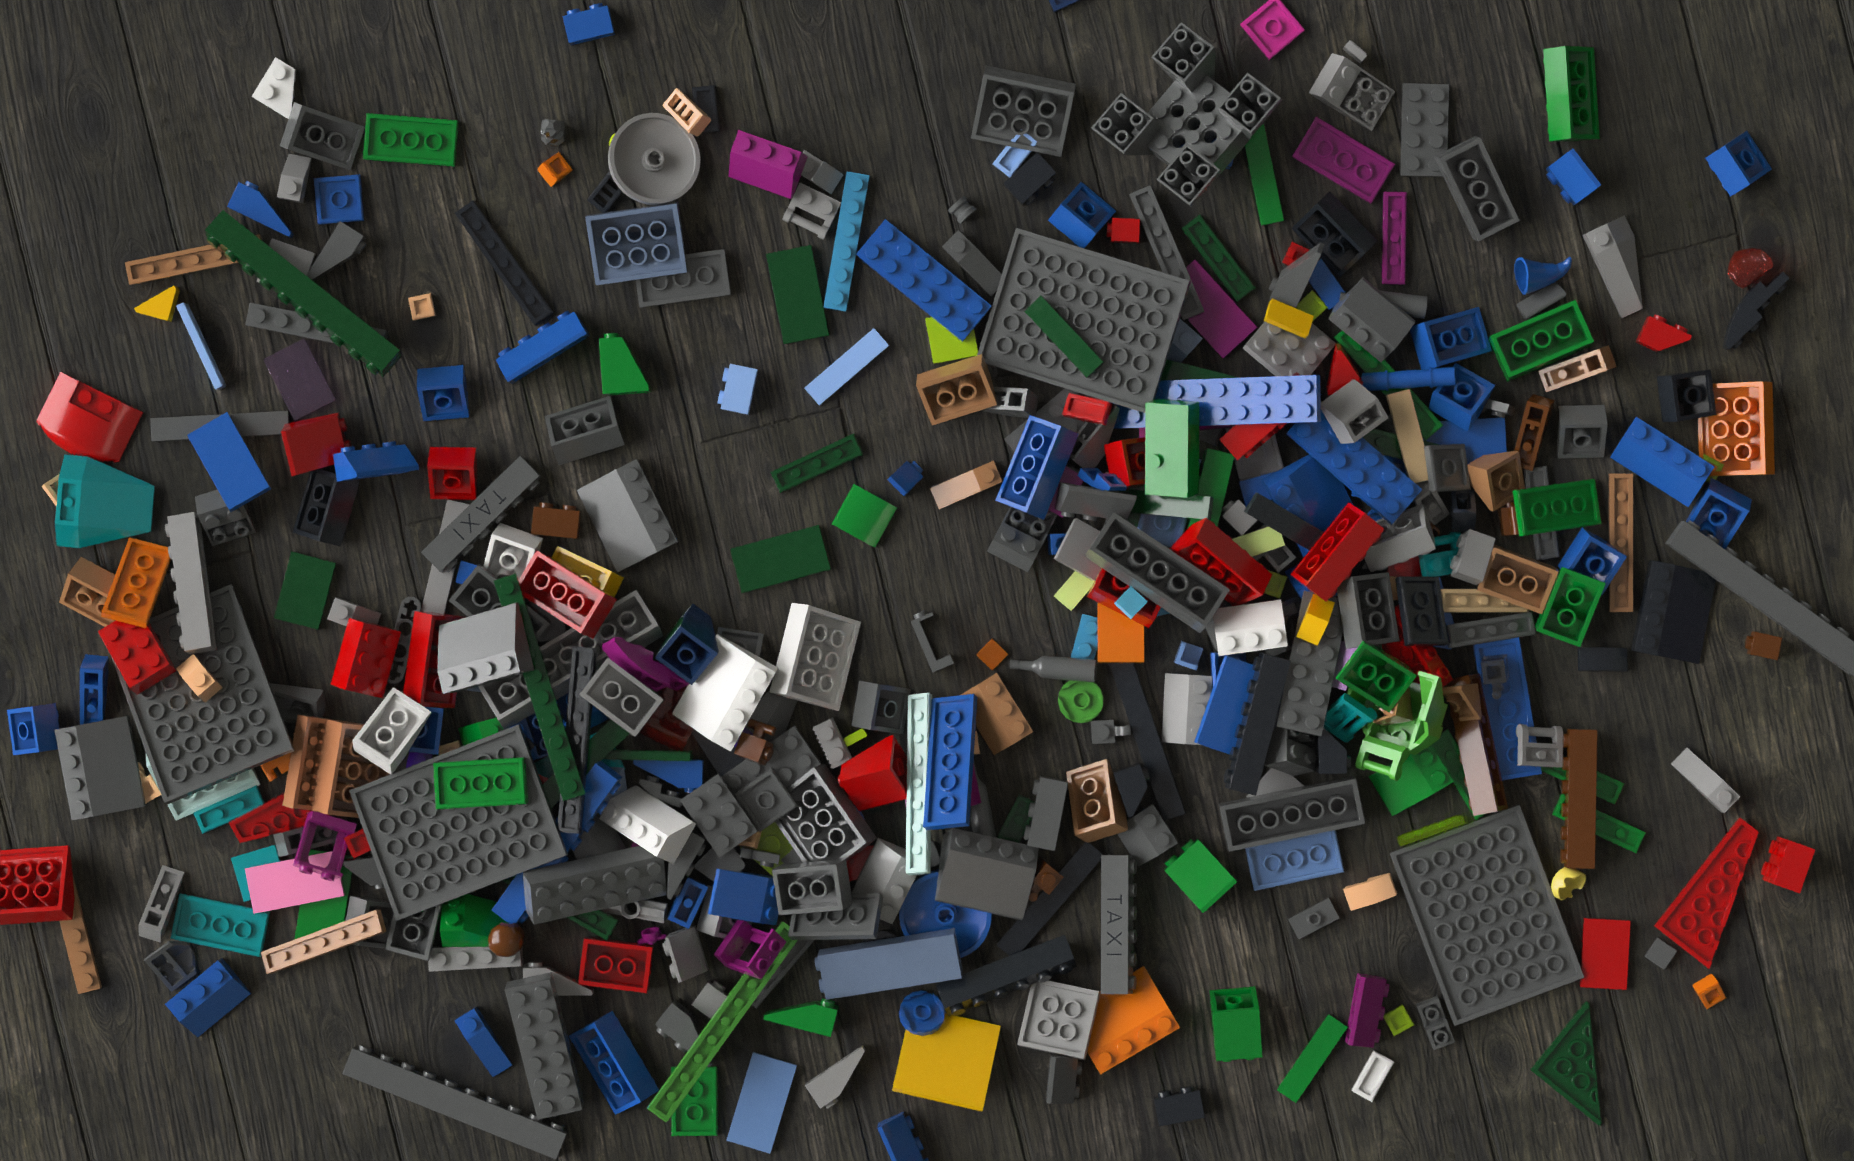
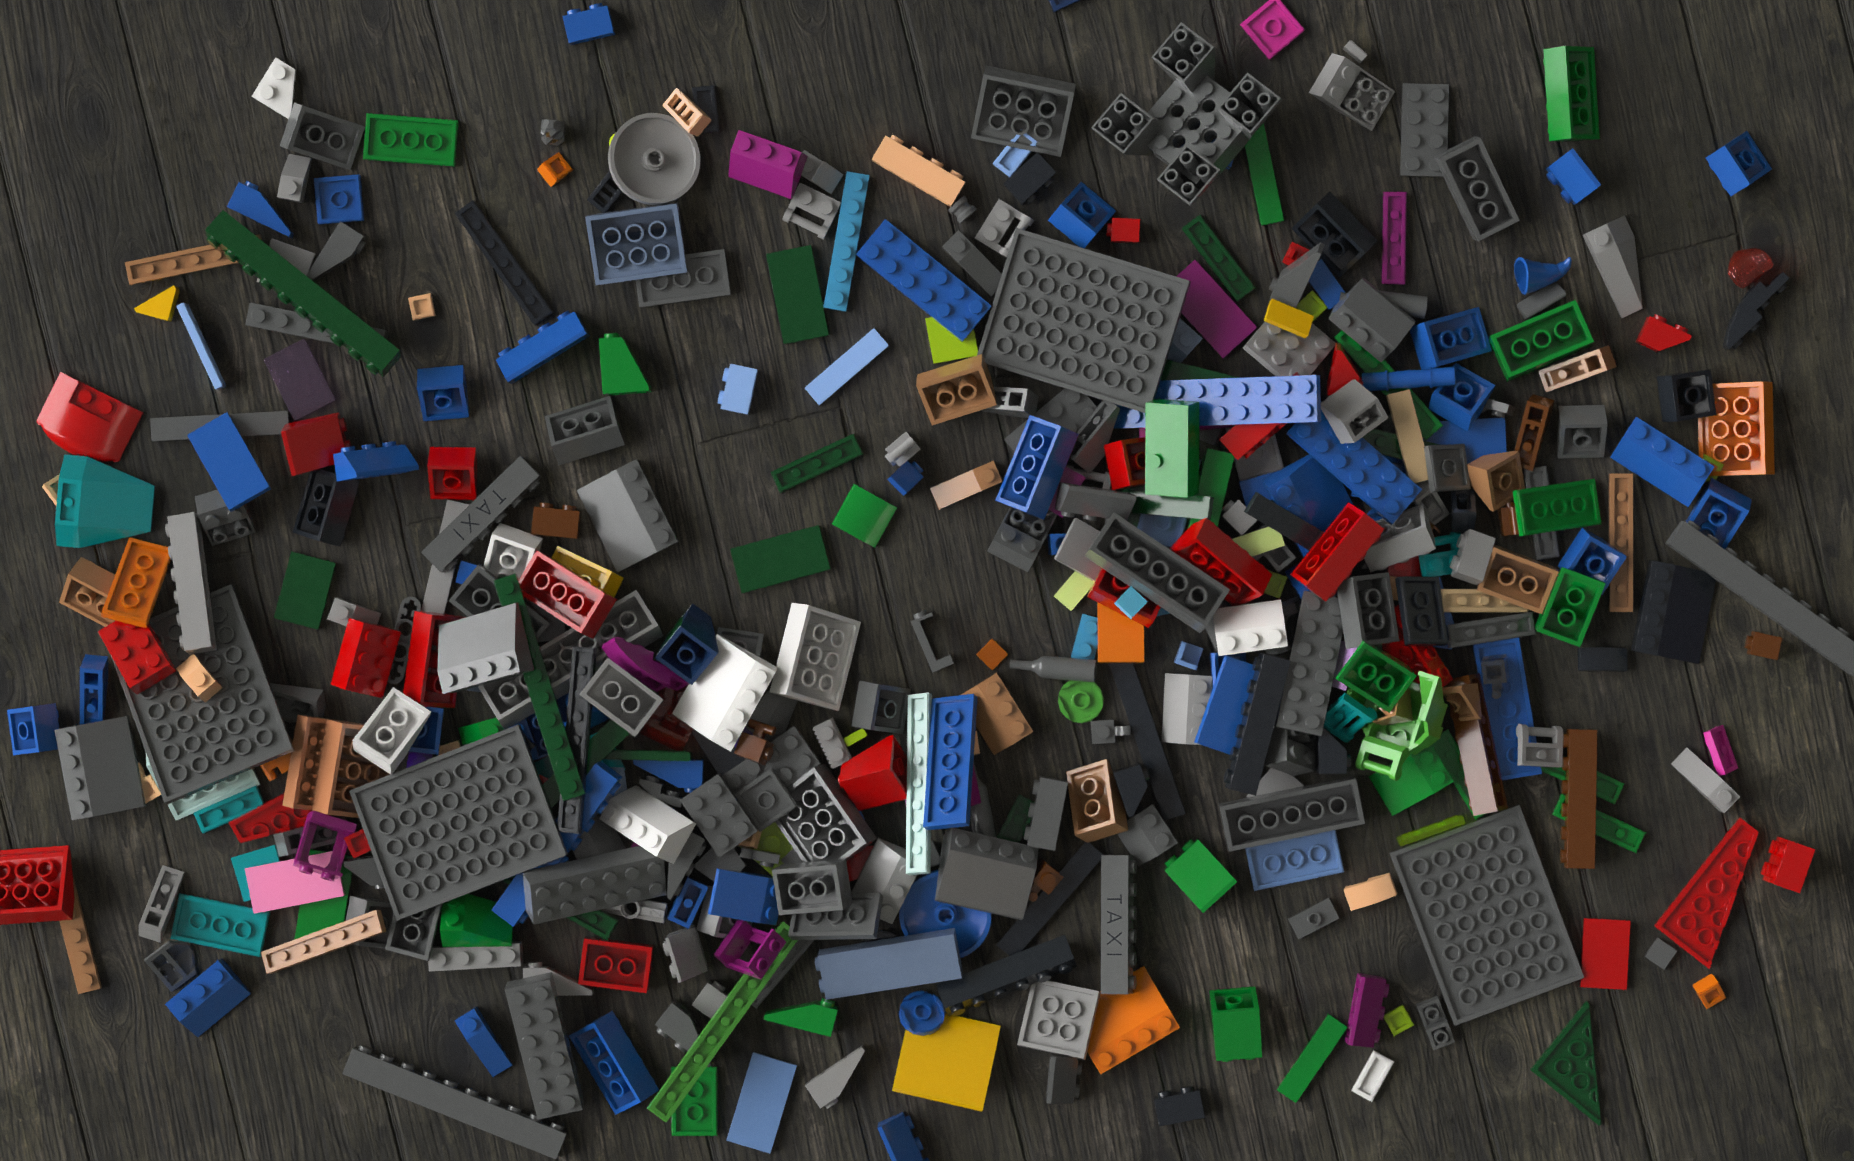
(480, 783): green tile -> none
(506, 939): reddish brown hair -> none
(651, 936): magenta plate -> none
(901, 450): none -> light grey brick
(919, 171): none -> light nougat brick
(997, 225): none -> light grey plate
(1064, 336): dark green tile -> none
(1087, 409): red tile -> none
(1101, 481): blue slope -> none
(1164, 246): dark grey plate -> none
(1315, 620): yellow slope -> none
(1343, 160): magenta tile -> none
(1567, 880): light yellow hair -> none
(1720, 750): none -> dark pink plate

